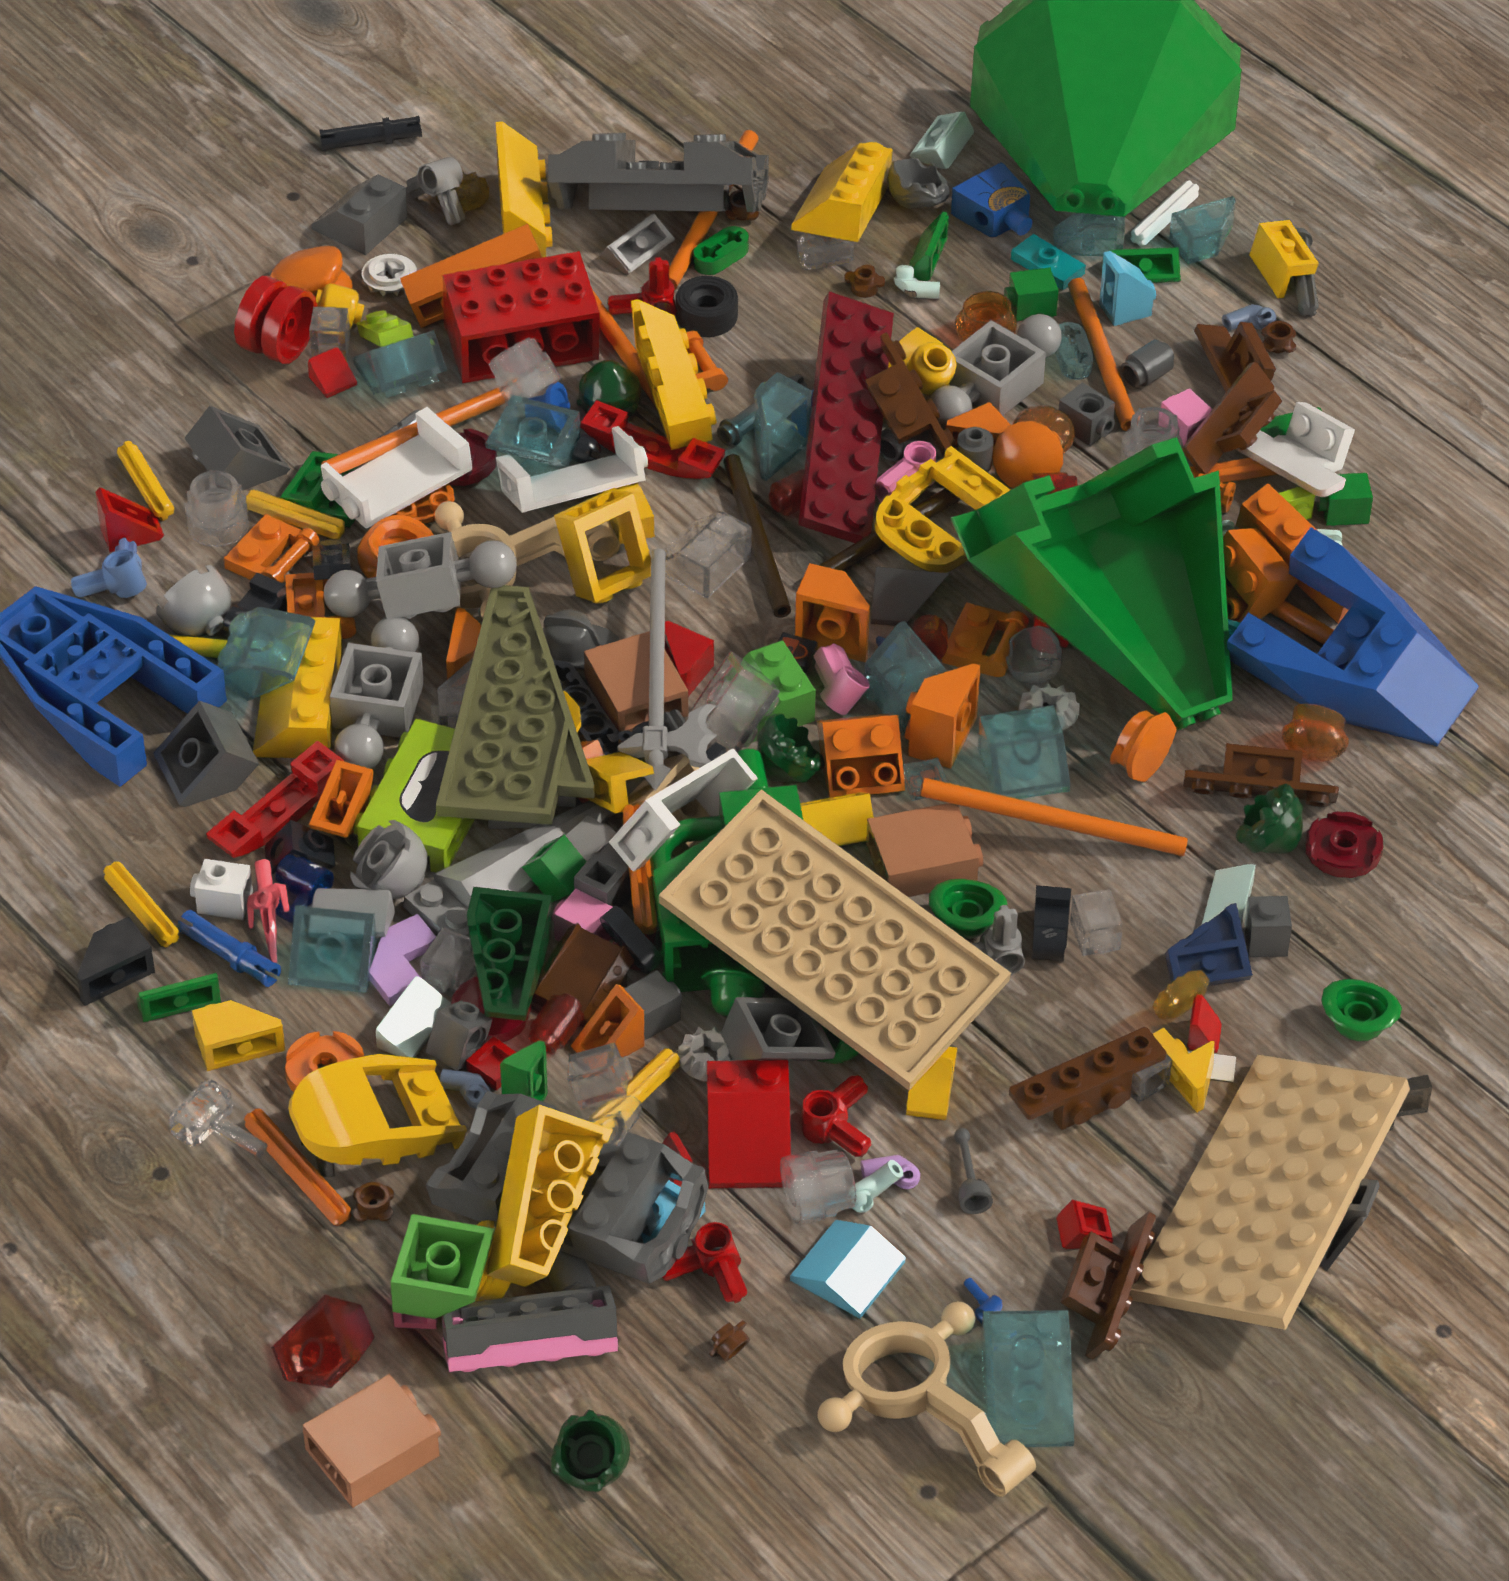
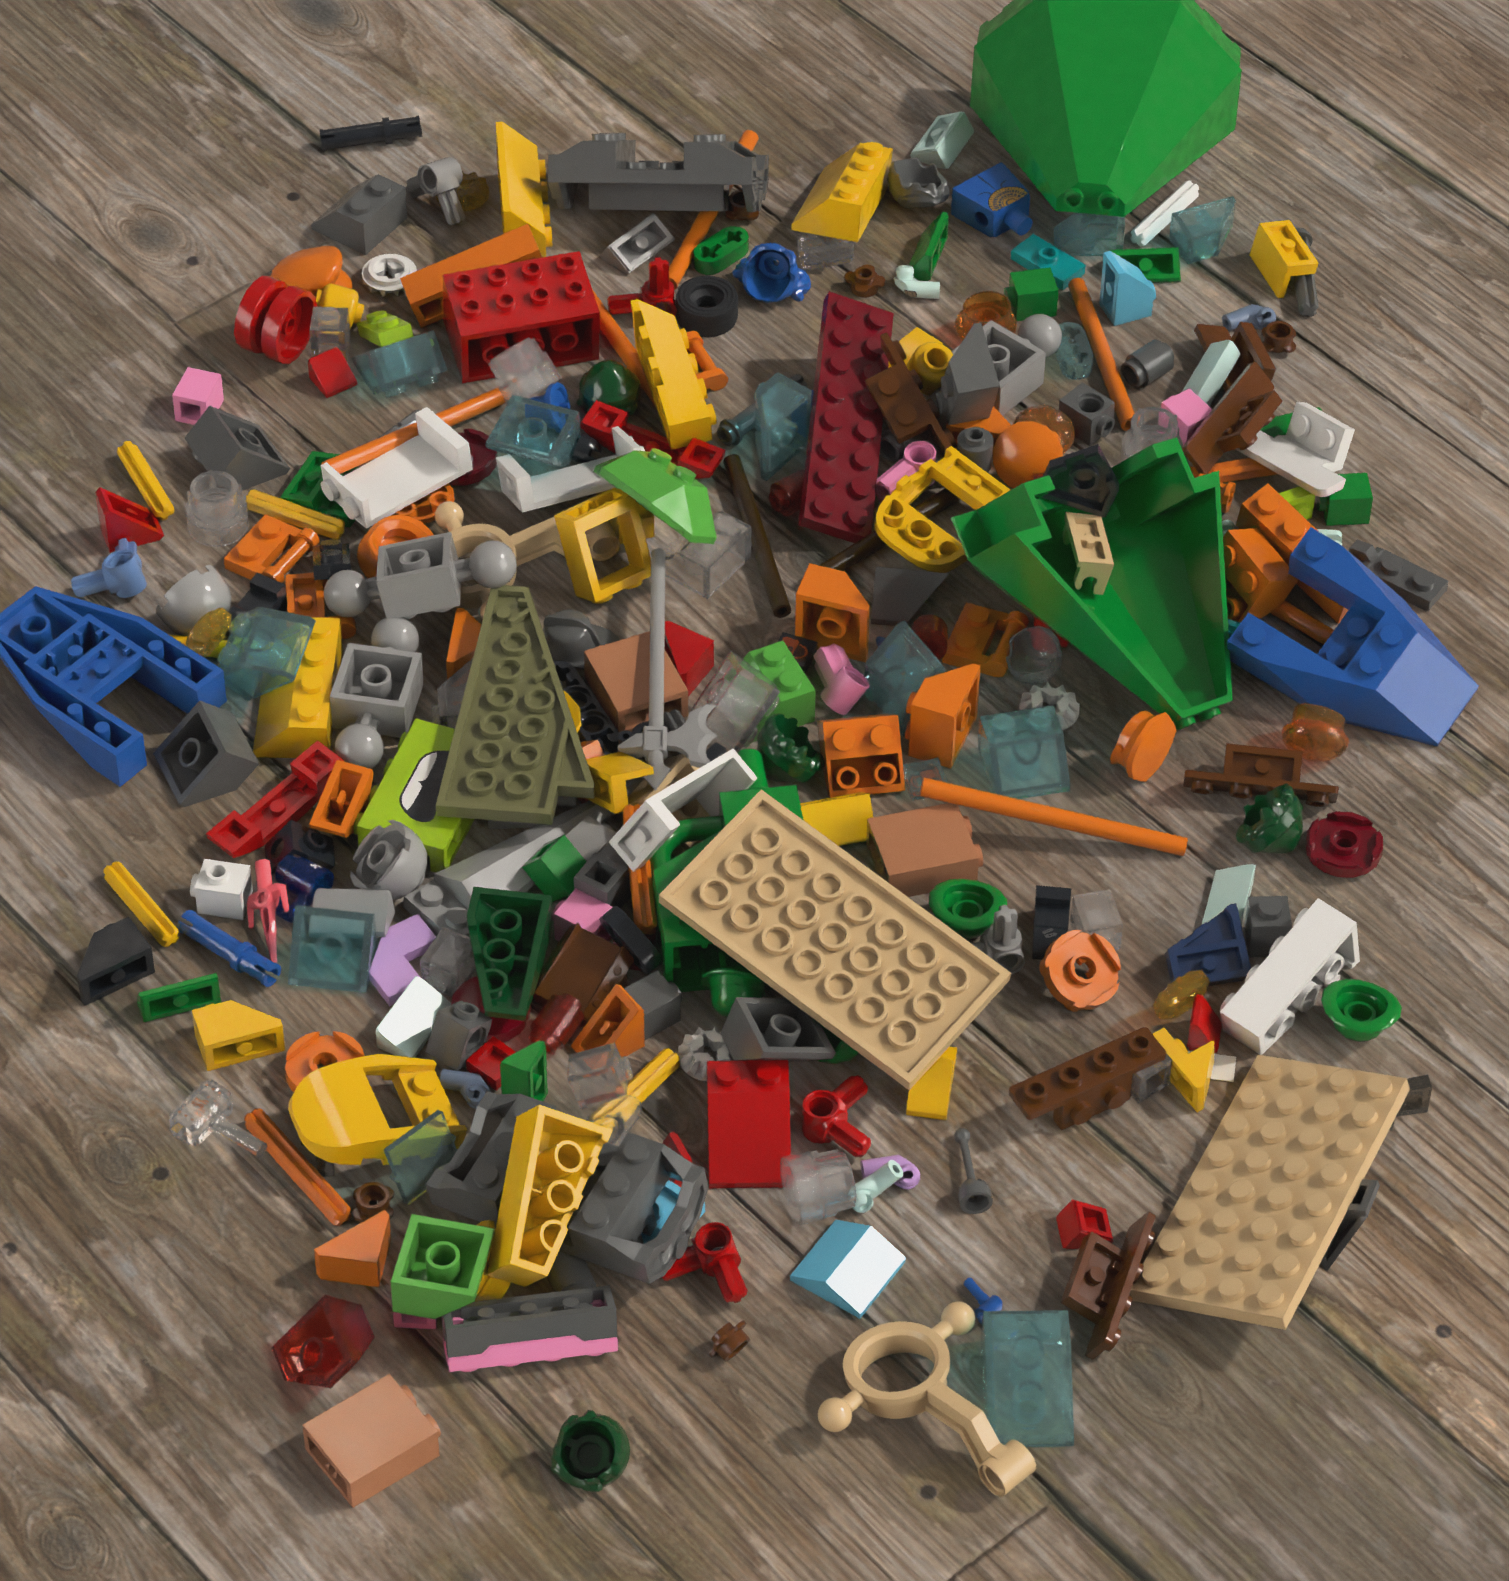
(195, 394): none -> bright pink brick
(209, 631): none -> clear yellow gear
(356, 1254): none -> orange slope
(419, 1154): none -> clear light blue piece
(664, 491): none -> bright green wedge
(772, 280): none -> blue hair
(969, 381): none -> dark grey slope
(1060, 974): none -> orange plate
(1083, 481): none -> black plate
(1089, 549): none -> tan hinge
(1213, 370): none -> light aqua slope
(1291, 976): none -> white wedge
(1405, 578): none -> dark grey hinge

